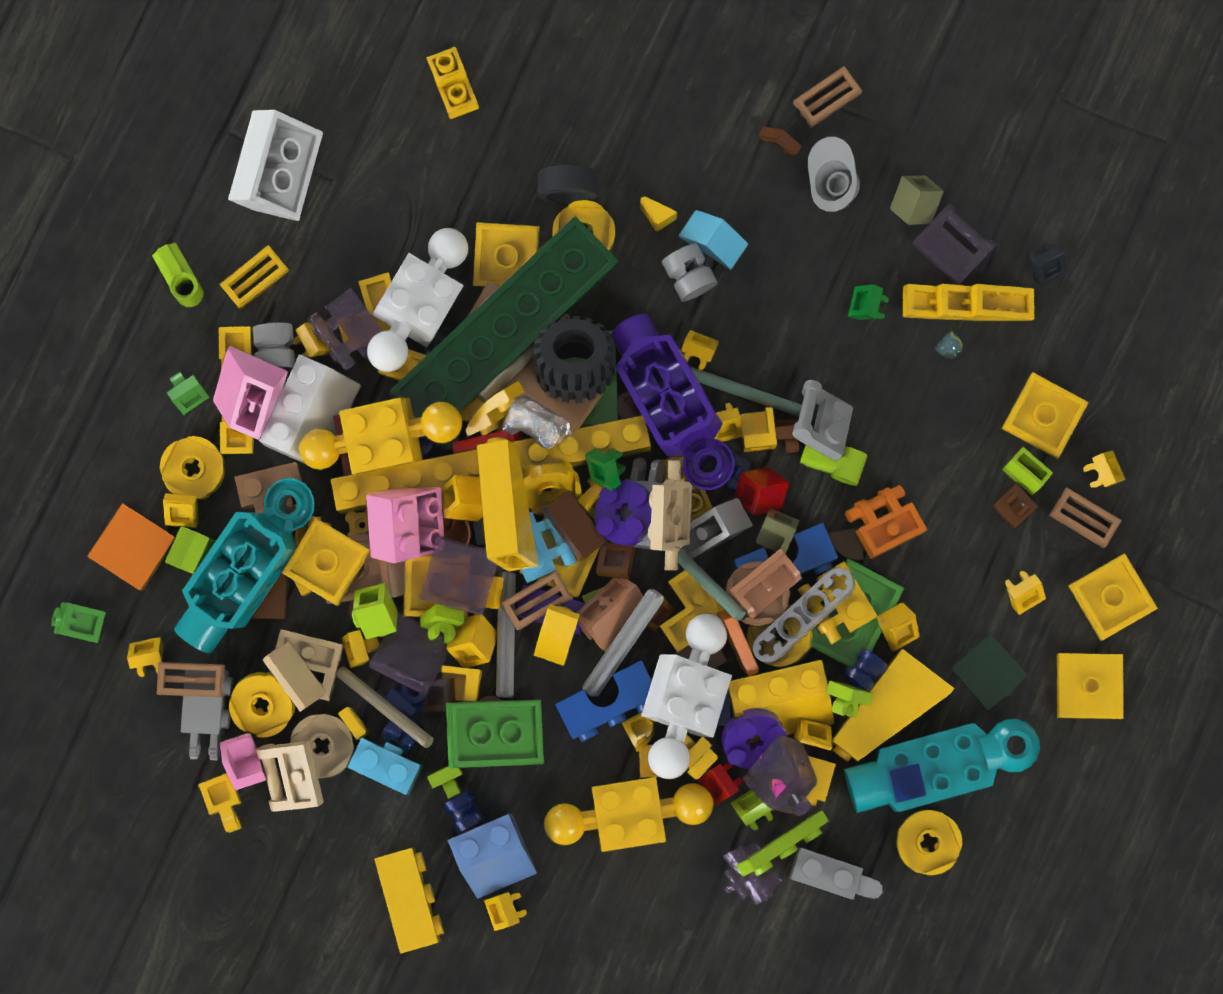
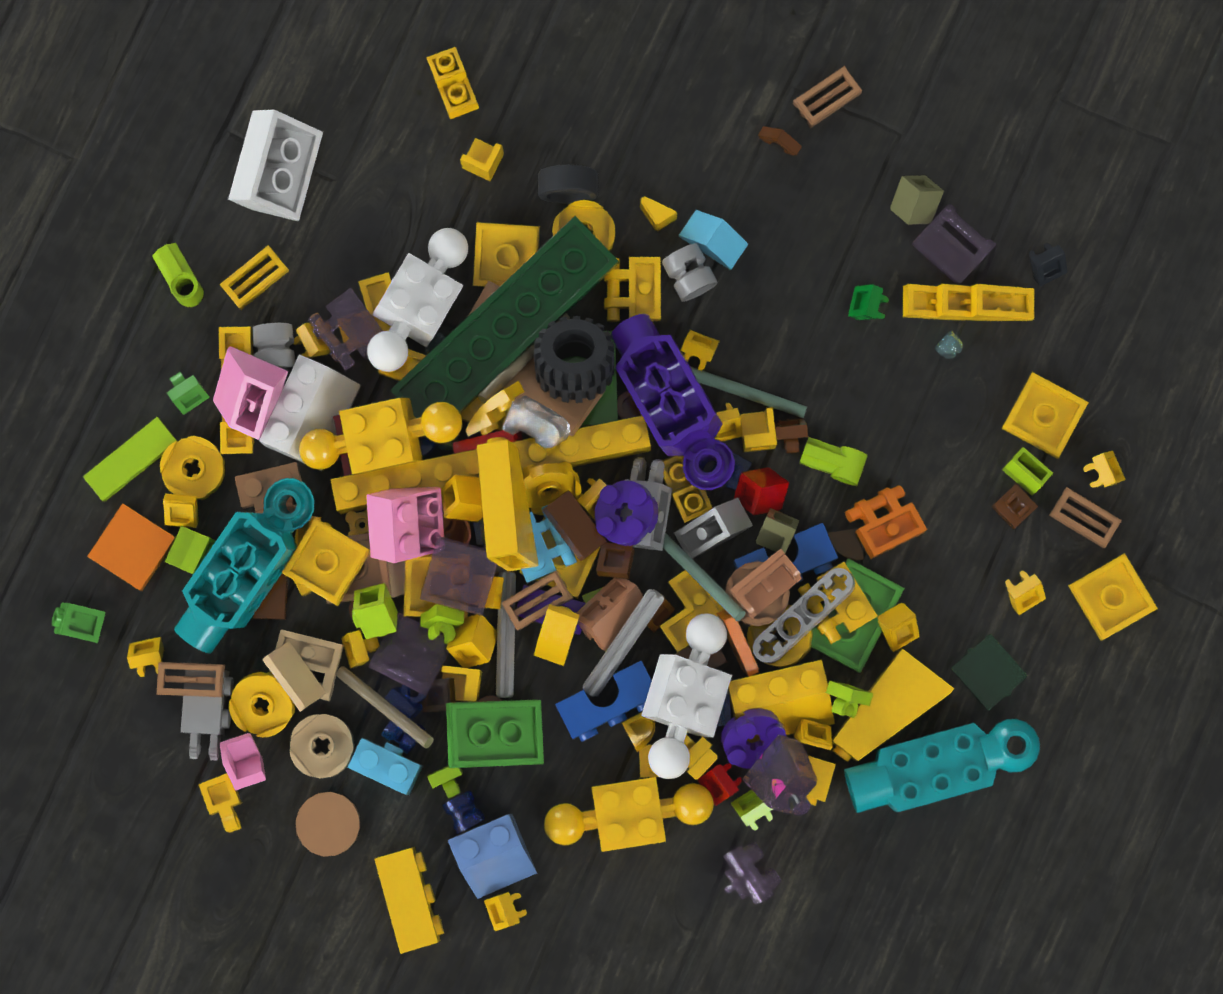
(129, 459): none -> lime tile
(297, 773): tan plate -> none
(328, 824): none -> medium nougat tile
(353, 723): yellow tile -> none
(482, 159): none -> yellow panel
(603, 467): green tile -> none
(644, 289): none -> yellow plate
(670, 515): tan plate -> none
(783, 845): lime plate -> none
(830, 424): light grey plate -> none
(832, 174): light grey piece -> none
(833, 875): light grey hinge -> none
(865, 670): clear blue wheel -> none
(906, 783): clear blue slope -> none
(946, 849): yellow plate -> none
(1090, 686): yellow plate -> none

